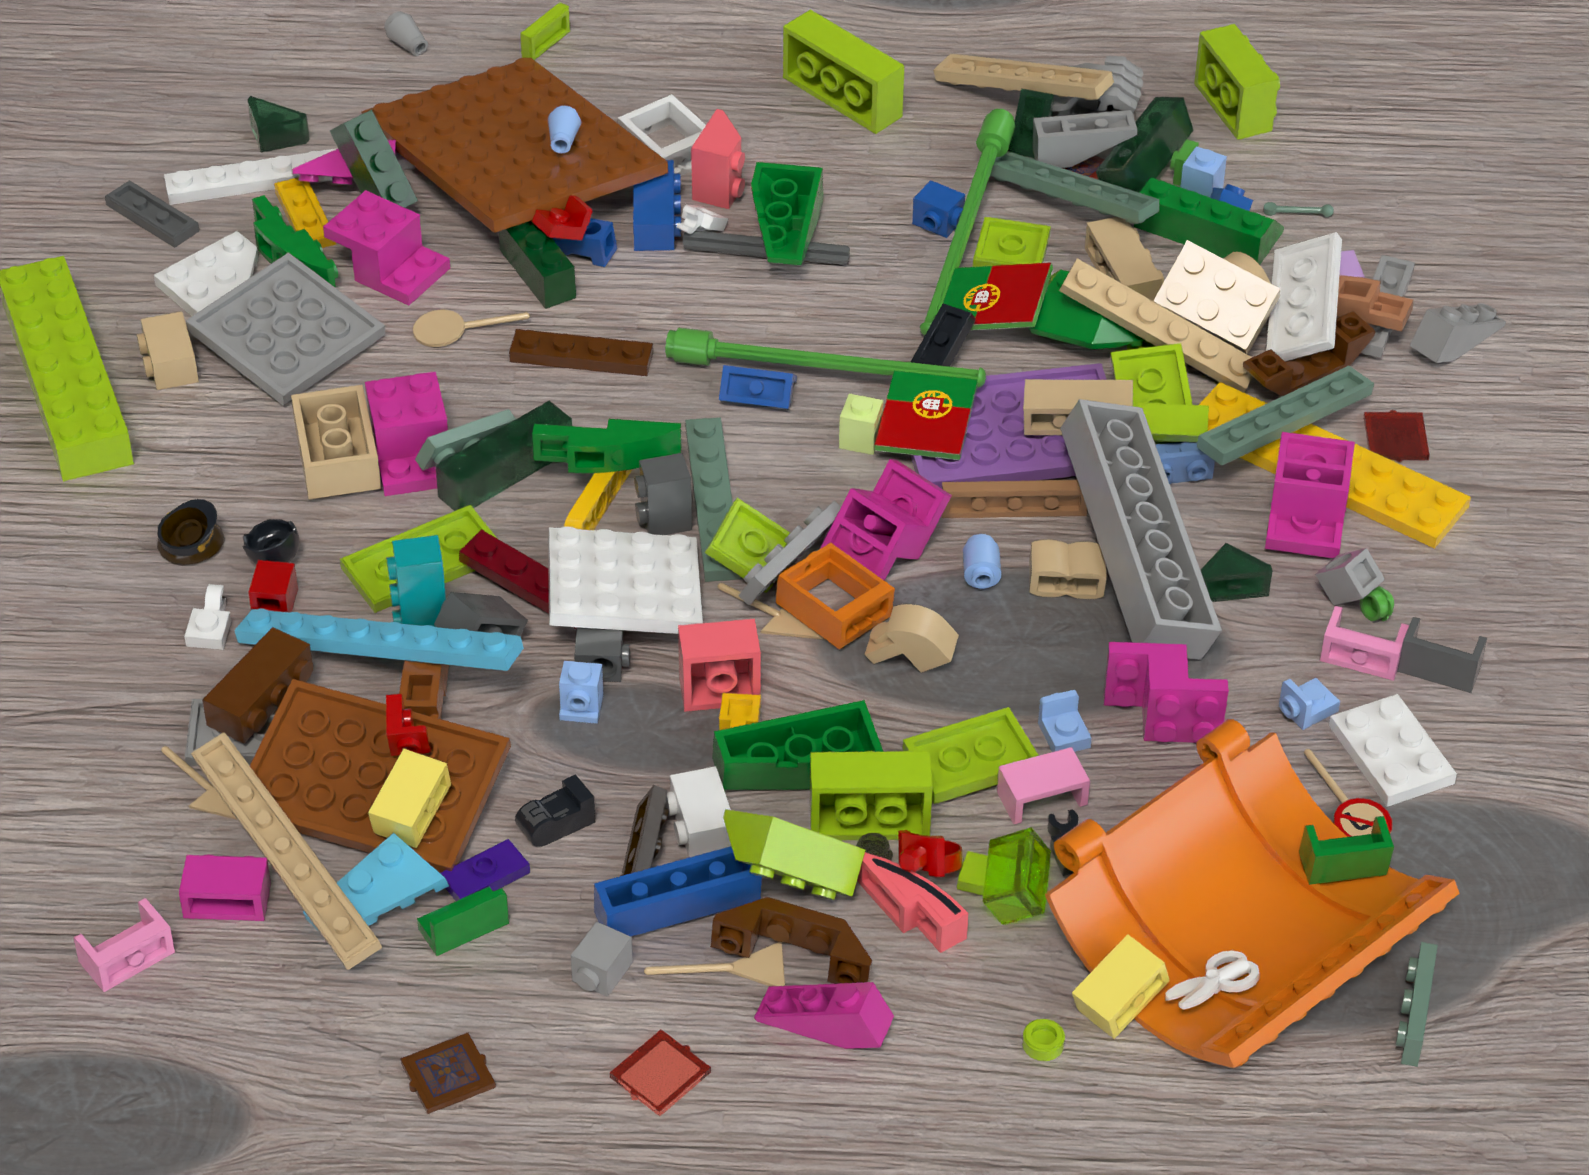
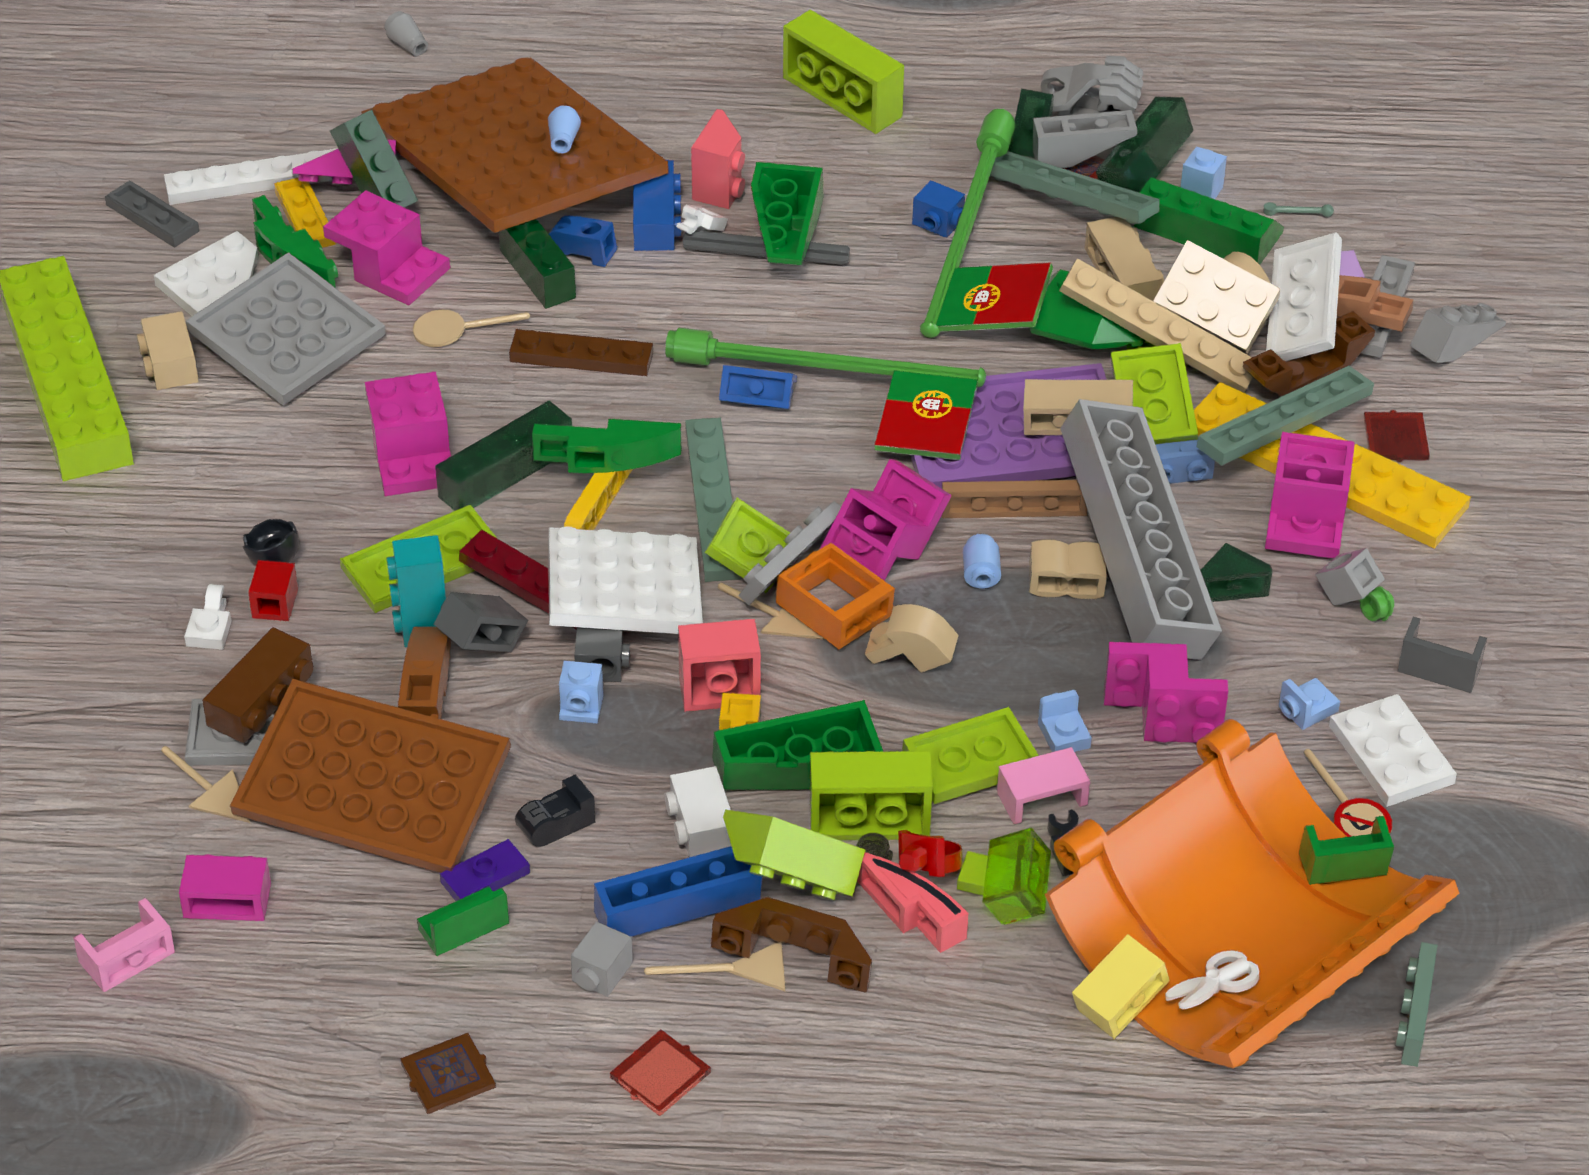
(190, 533): dark brown piece -> none
(276, 125): clear green slope -> none
(287, 851): tan tile -> none
(336, 442): tan brick -> none
(386, 639): medium azure plate -> none
(388, 879): medium azure wing -> none
(401, 729): red bracket -> none
(410, 797): light yellow panel -> none
(447, 443): sand green plate -> none
(545, 31): lime tile -> none
(565, 223): red bracket -> none
(644, 838): dark brown plate -> none
(662, 114): white window -> none
(664, 495): dark grey brick -> none
(831, 1013): dark pink slope -> none
(860, 423): yellowish green brick -> none
(944, 336): black plate -> none
(1010, 243): lime tile -> none
(1015, 75): tan plate -> none
(1043, 1039): lime tile -> none
(1176, 421): lime tile -> none
(1179, 159): bright green plate -> none
(1232, 196): blue plate -> none
(1236, 81): lime brick -> none
(1360, 650): bright pink panel -> none

